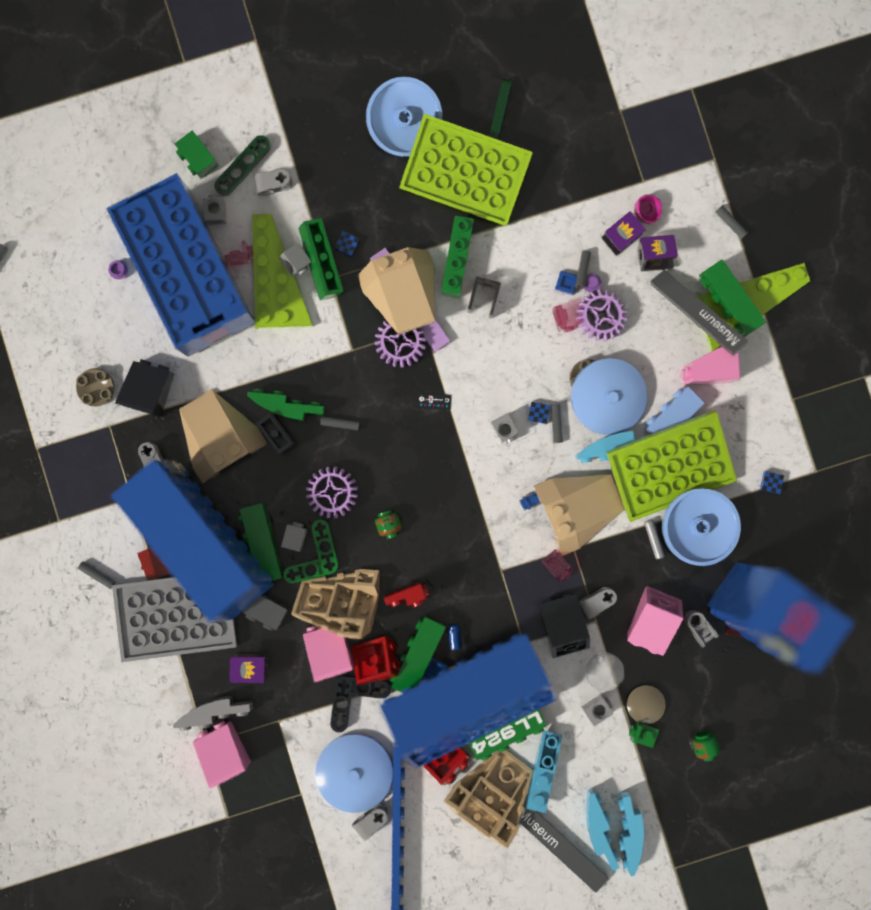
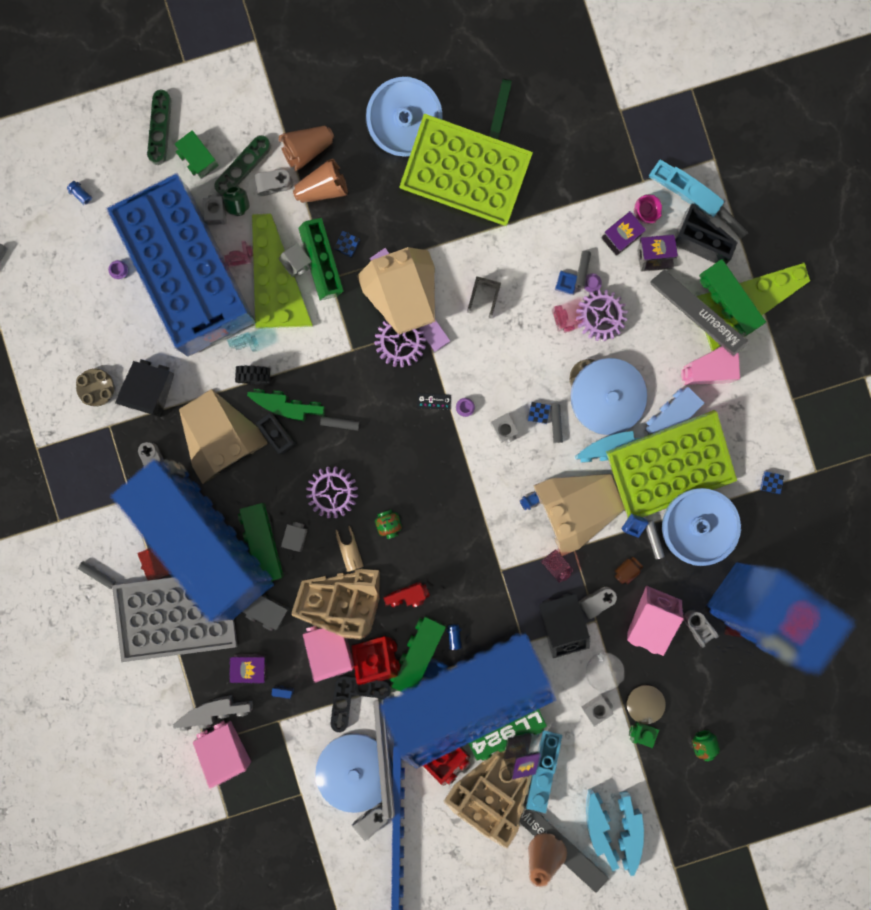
(76, 189): none -> blue pin
(159, 127): none -> dark green beam
(236, 200): none -> dark green head
(240, 341): none -> clear light blue bracket
(252, 375): none -> black tyre
(284, 692): none -> blue tile
(305, 145): none -> nougat cone
(319, 563): green beam -> none
(321, 184): none -> nougat cone
(350, 553): none -> tan piece
(384, 761): none -> light grey axle
(457, 256): green brick -> none
(465, 407): none -> medium lavender plate
(517, 758): none -> clear smoke piece
(545, 858): none -> nougat cone
(628, 570): none -> reddish brown brick
(635, 525): none -> blue tile
(687, 187): none -> medium azure slope
(703, 238): none -> black wedge

